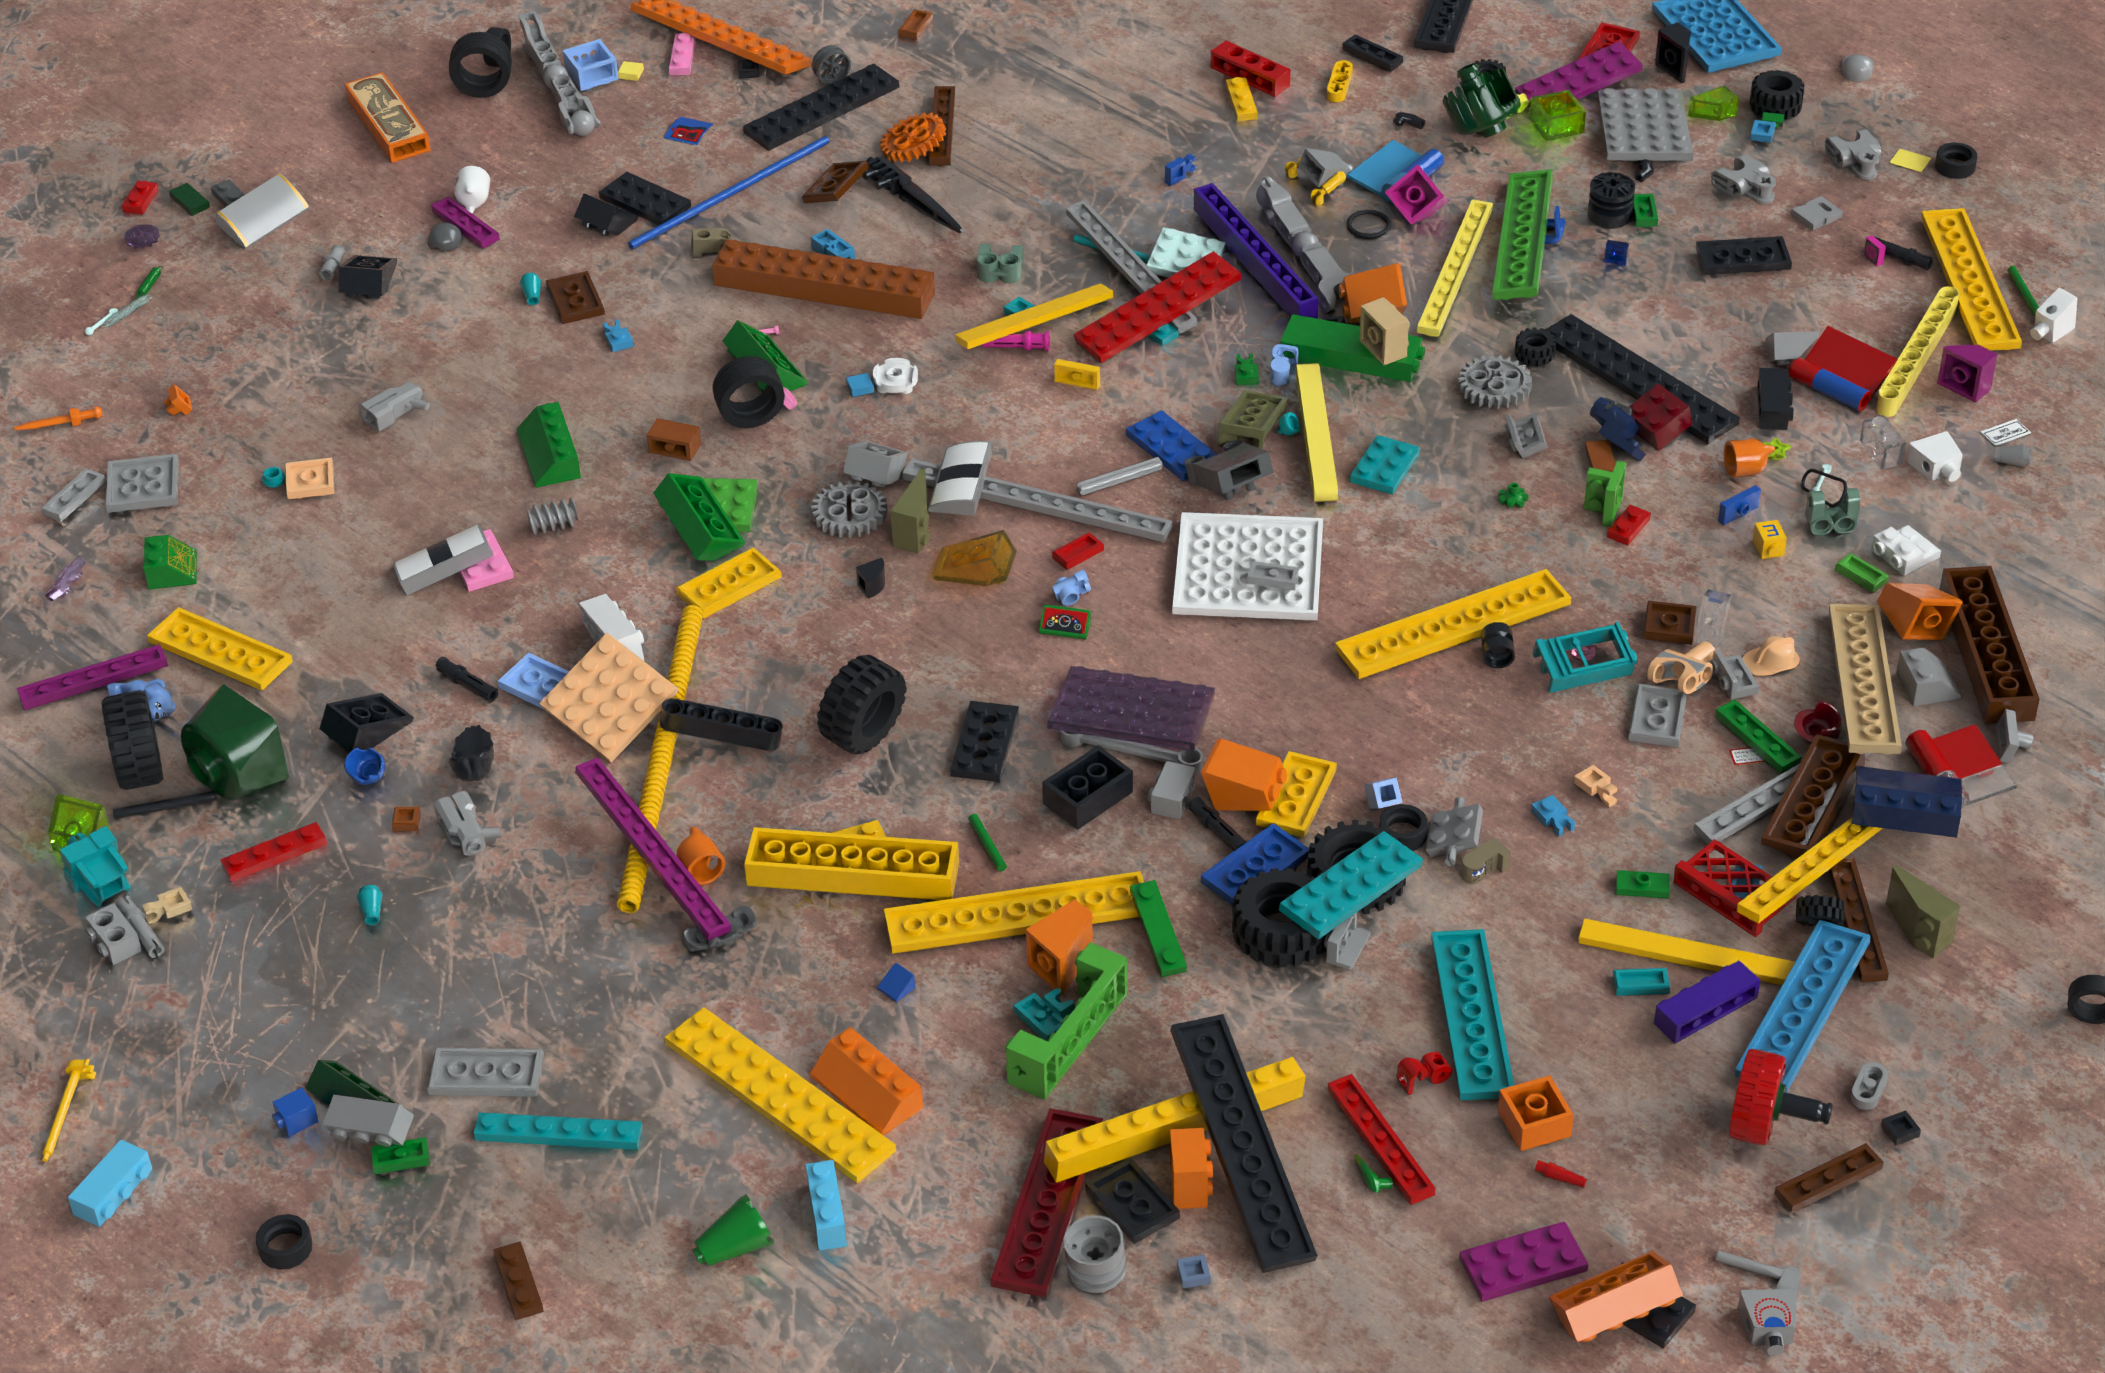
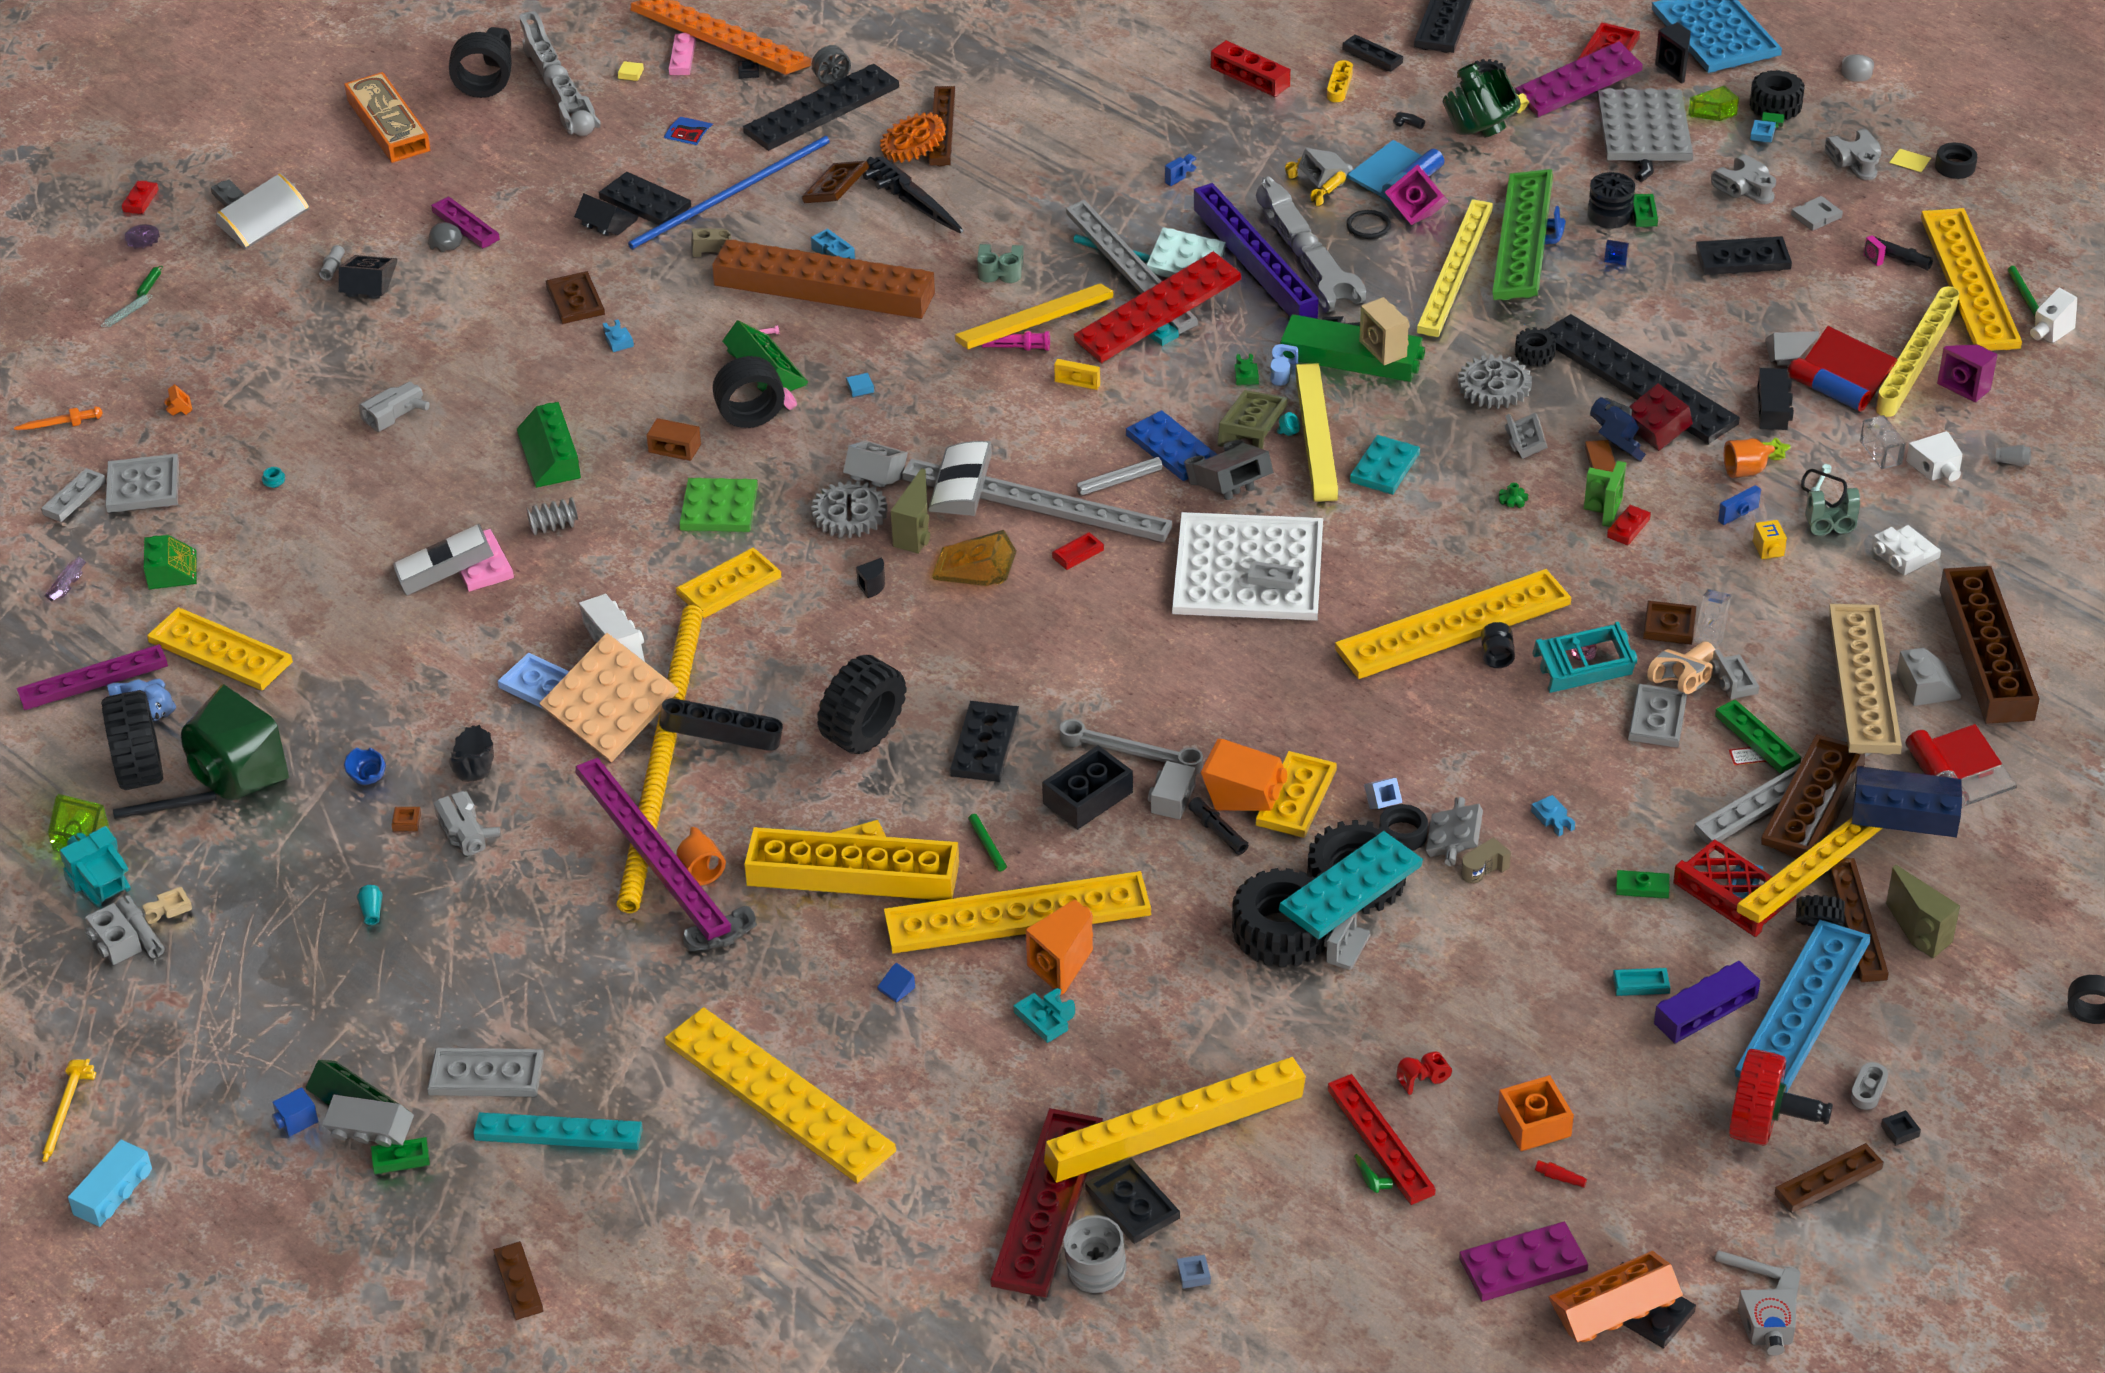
(89, 330): light aqua hinge -> none
(189, 199): dark green tile -> none
(273, 851): red plate -> none
(283, 1225): black tyre -> none
(309, 478): light nougat plate -> none
(363, 721): black slope -> none
(459, 675): black pin -> none
(472, 187): white piece -> none
(531, 287): teal cone -> none
(591, 69): light blue piece -> none
(698, 516): green slope -> none
(733, 1234): green cone -> none
(826, 1205): medium azure brick -> none
(867, 1082): orange slope -> none
(886, 381): white plate -> none
(915, 24): dark orange tile -> none
(1017, 305): teal plate -> none
(1041, 1064): bright green plate -> none
(1065, 621): slope -> none
(1068, 589): light blue plate -> none
(1131, 708): clear purple plate -> none
(1158, 928): green plate -> none
(1190, 1168): orange brick -> none
(1241, 99): yellow plate -> none
(1243, 1143): black plate -> none
(1264, 852): blue plate -> none
(1370, 286): orange slope -> none
(1472, 1013): teal plate -> none
(1557, 115): clear neon green brick -> none
(1595, 781): light nougat plate -> none
(1681, 950): yellow tile -> none
(1772, 657): light nougat piece -> none
(1822, 721): dark red helmet -> none
(1861, 573): bright green tile -> none
(1919, 610): orange slope -> none
(2005, 432): white sticker -> none
(2009, 738): light grey tile -> none

